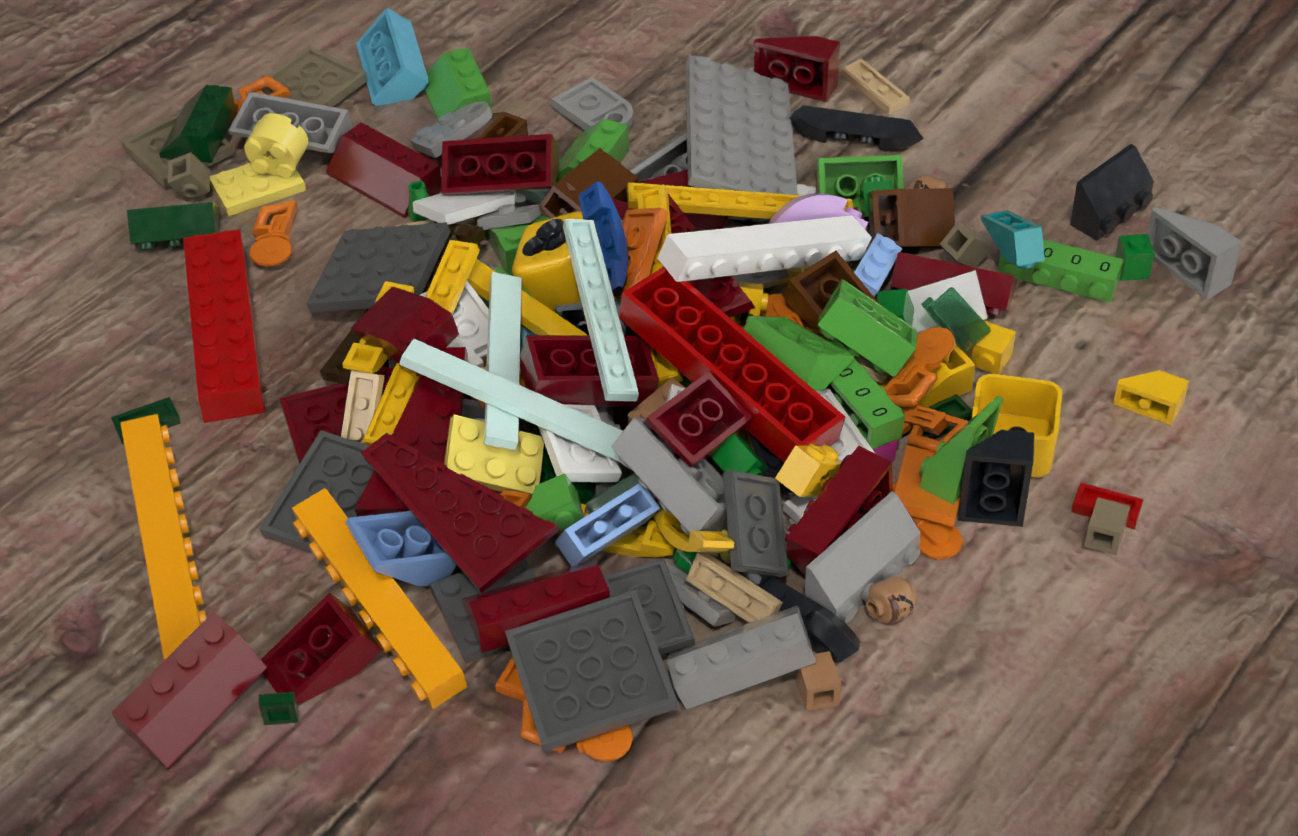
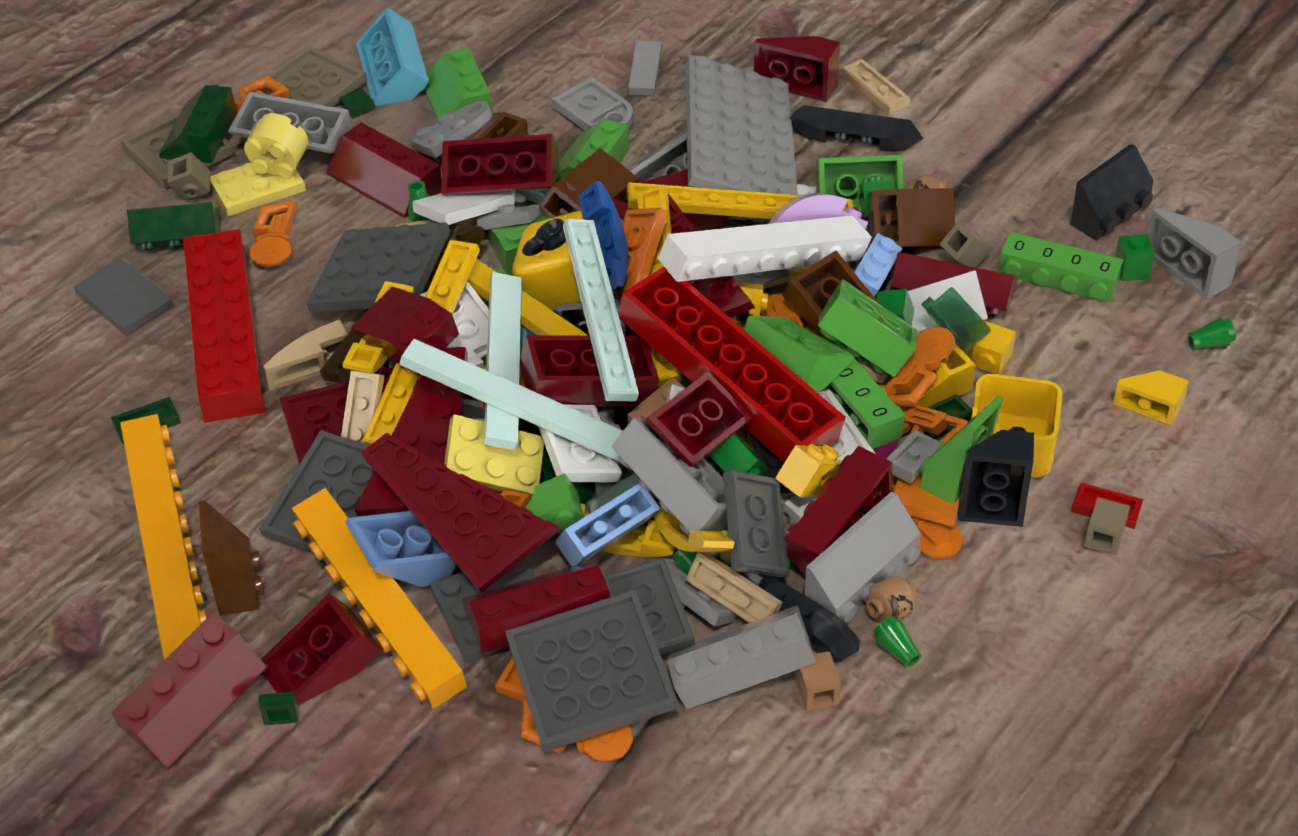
(123, 297): none -> dark grey tile
(229, 563): none -> reddish brown slope
(304, 356): none -> tan slope
(357, 103): none -> dark green tile
(645, 68): none -> light grey tile
(896, 639): none -> green cone
(910, 455): none -> light grey plate
(1016, 238): teal slope -> none
(1215, 334): none -> green cone

